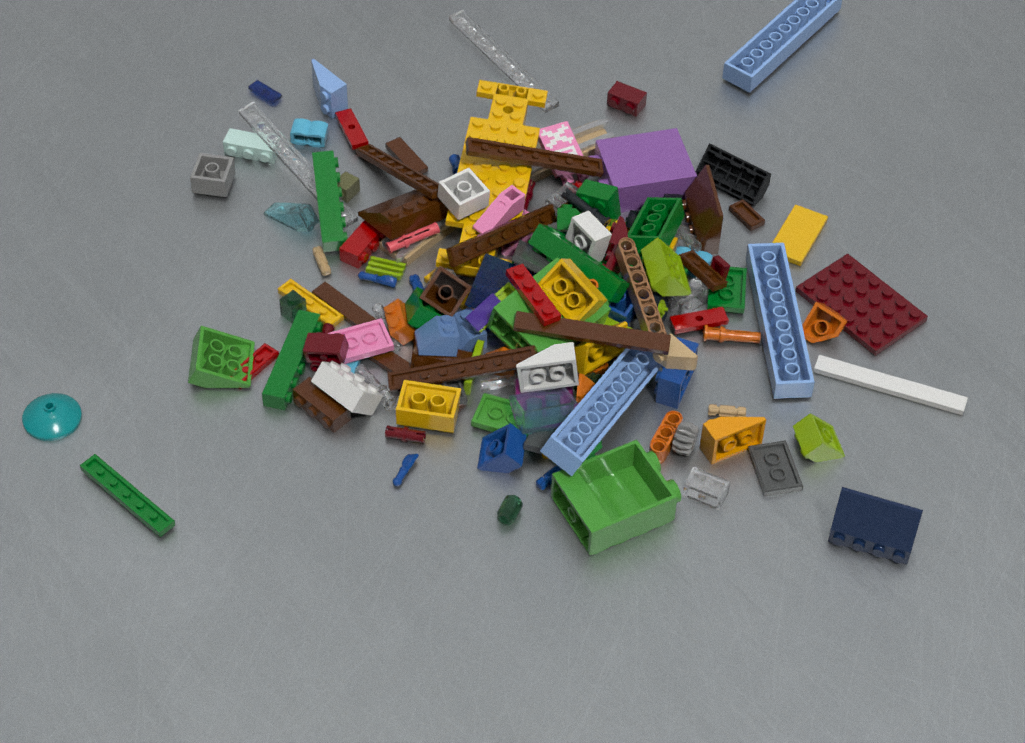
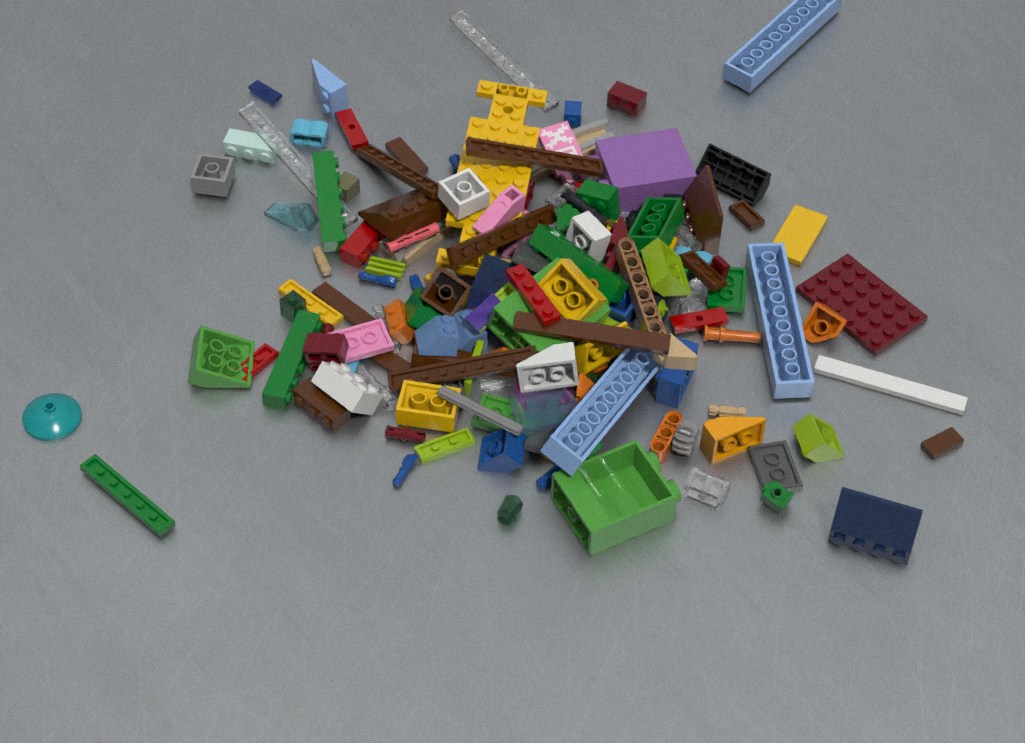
(444, 445): none -> lime tile
(480, 410): none -> light grey axle
(572, 113): none -> blue brick
(776, 503): none -> green brick
(942, 443): none -> reddish brown tile

